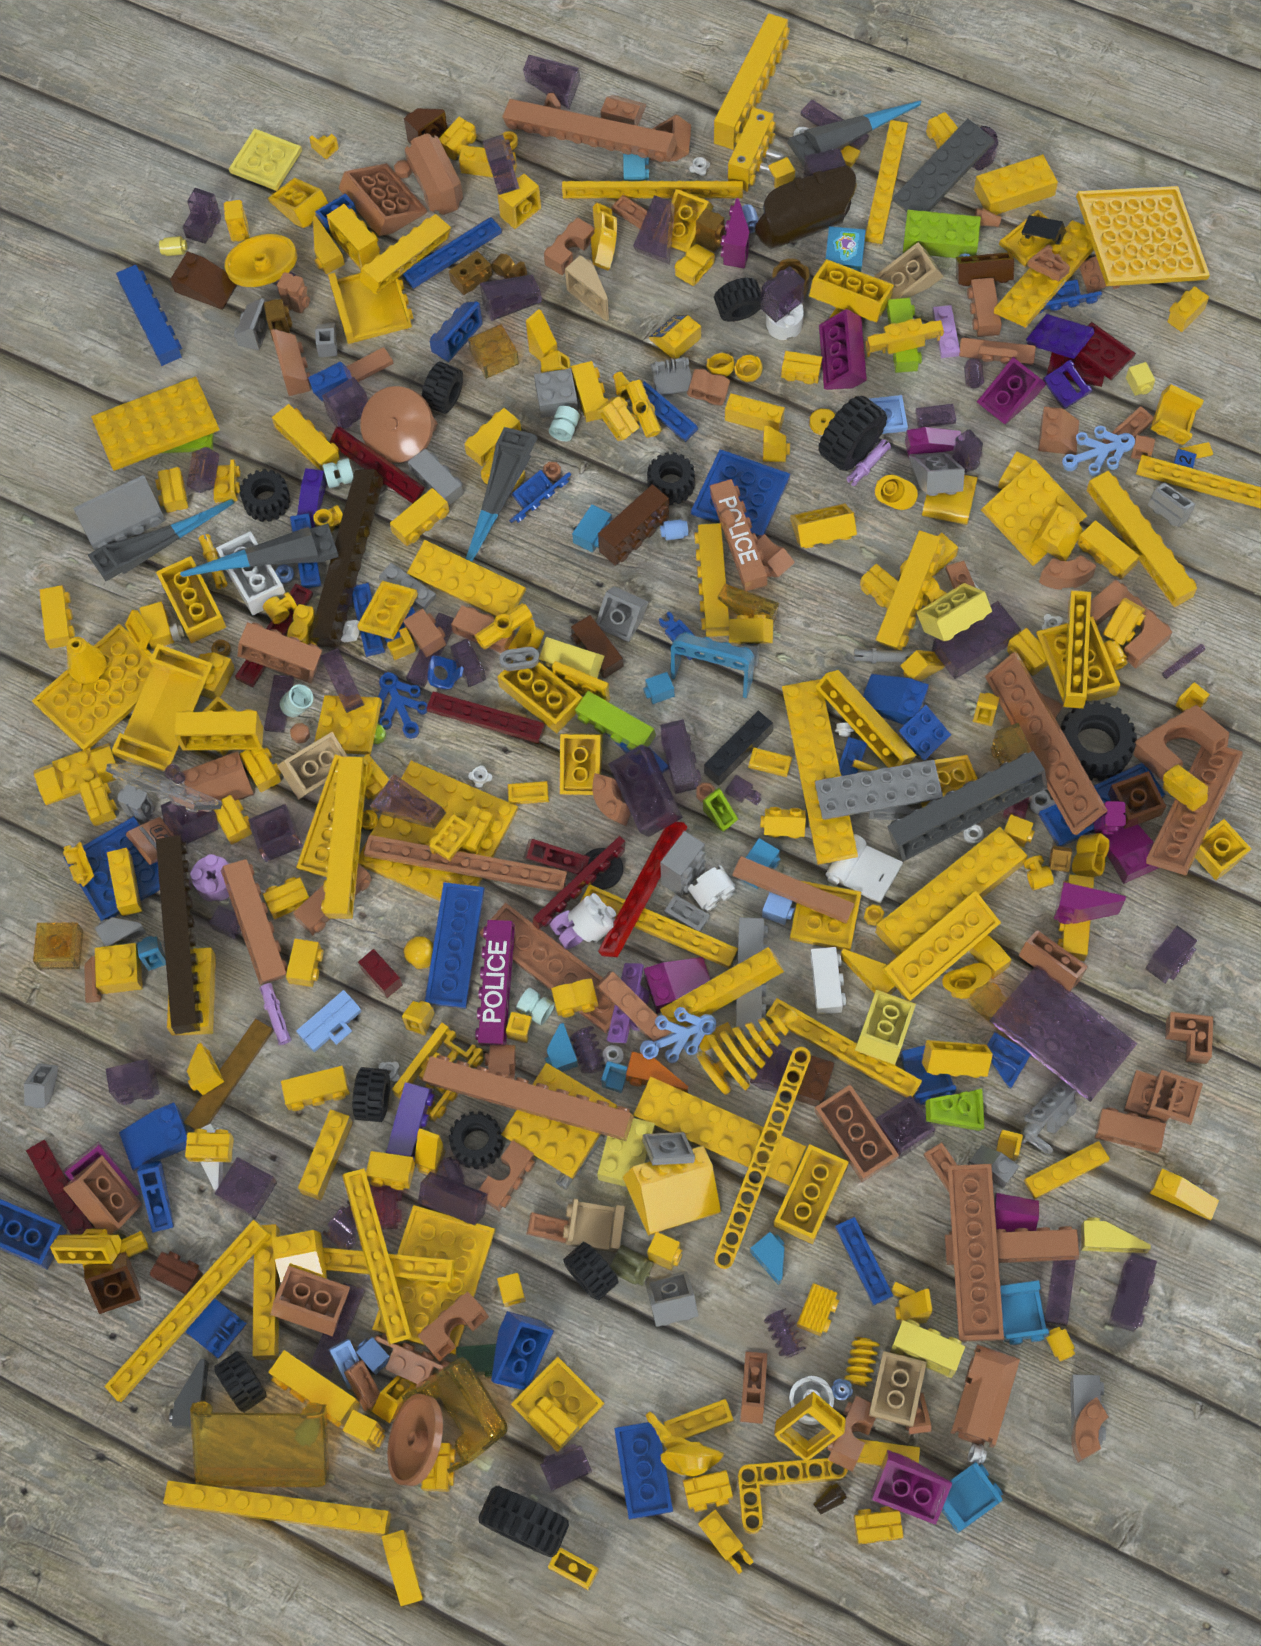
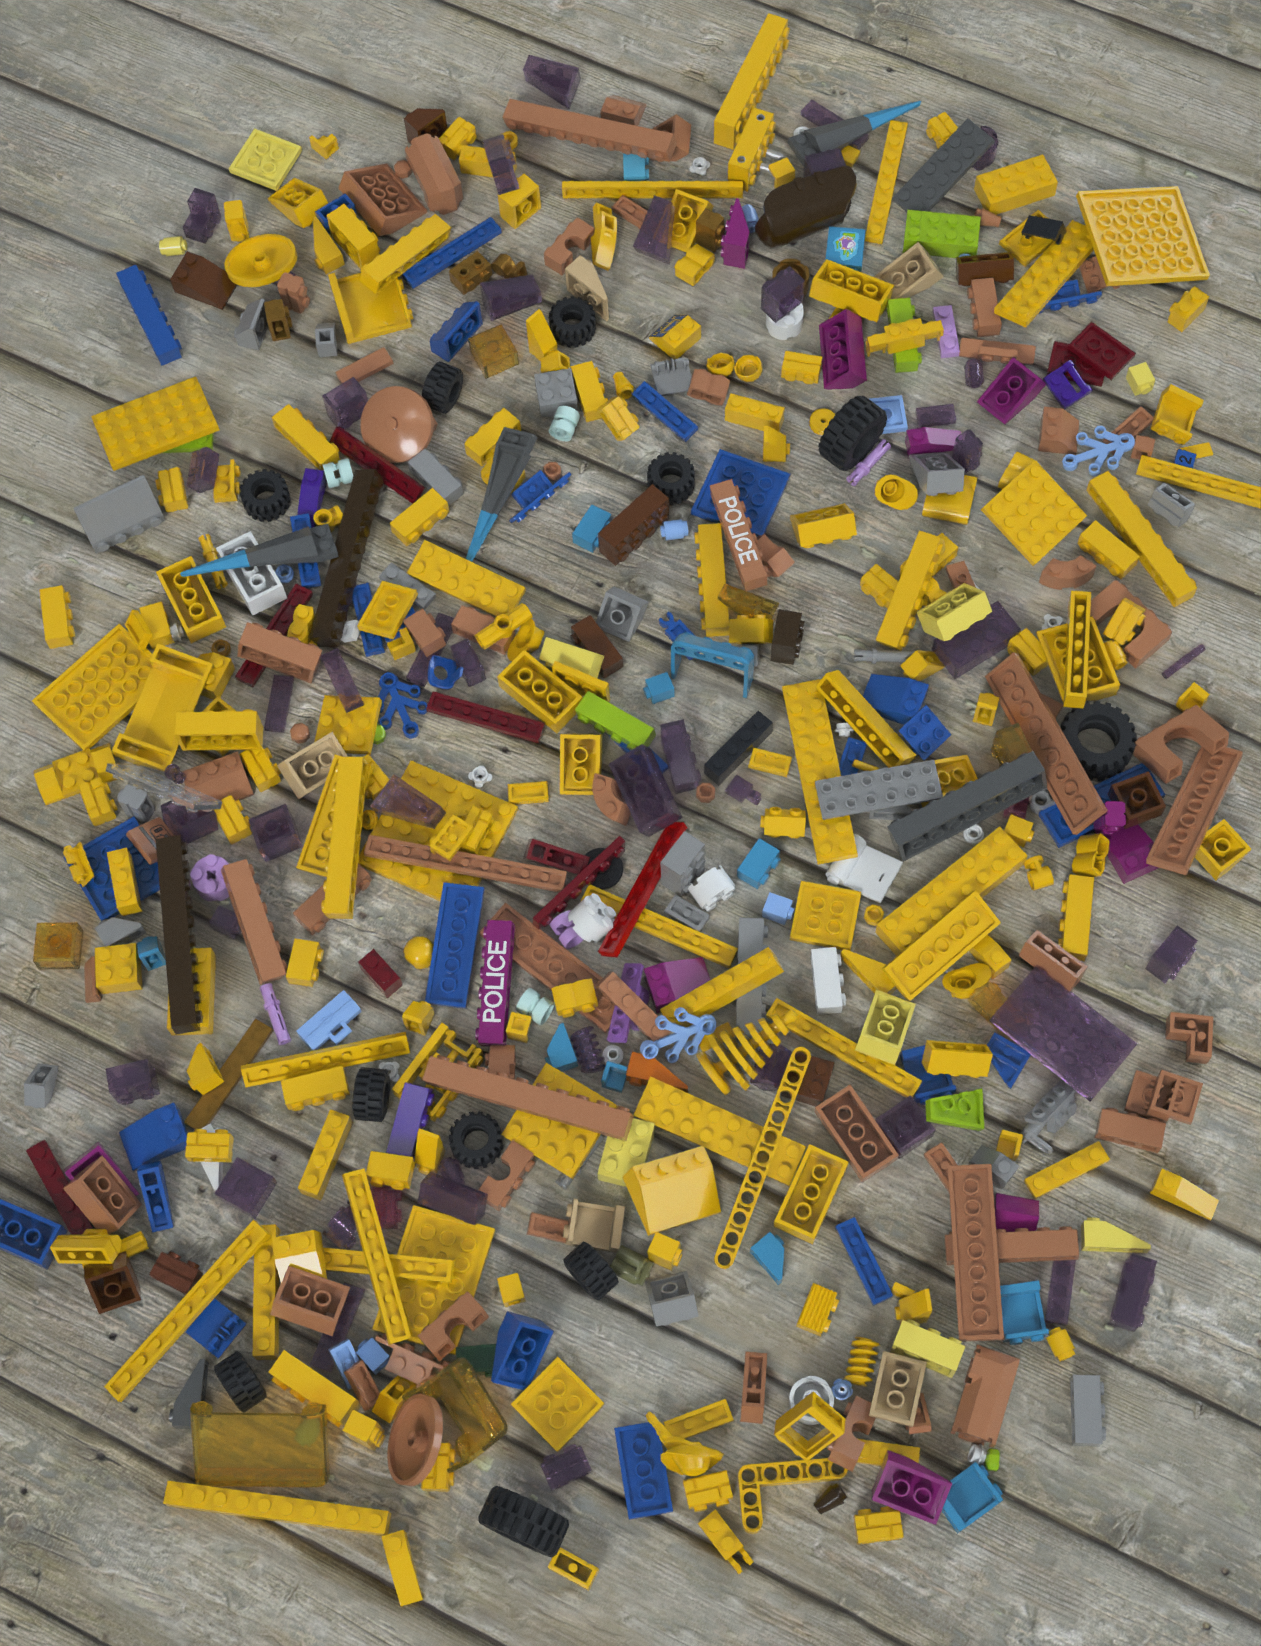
(84, 661): yellow cone -> none
(129, 553): dark grey plate -> none
(278, 609): yellow piece -> none
(286, 897): yellow brick -> none
(291, 362): nougat slope -> none
(296, 700): light aqua wheel -> none
(325, 1058): none -> yellow plate
(329, 379): blue brick -> none
(519, 658): light grey plate -> none
(552, 101): nougat plate -> none
(554, 1421): yellow brick -> none
(572, 309): none -> black tyre
(648, 418): yellow piece -> none
(668, 1148): light grey tile -> none
(719, 810): lime slope -> none
(727, 518): nougat tile -> none
(738, 299): black tyre -> none
(784, 1334): clear purple piece -> none
(787, 637): none -> dark brown brick
(793, 889): nougat tile -> none
(992, 1460): none -> lime tile
(1049, 264): nougat wing -> none
(1058, 533): yellow slope -> none
(1060, 336): dark purple plate -> none
(1060, 858): pearl gold leg -> none
(1084, 904): magenta slope -> none
(1086, 1430): nougat brick -> none
(1185, 787): yellow brick -> none

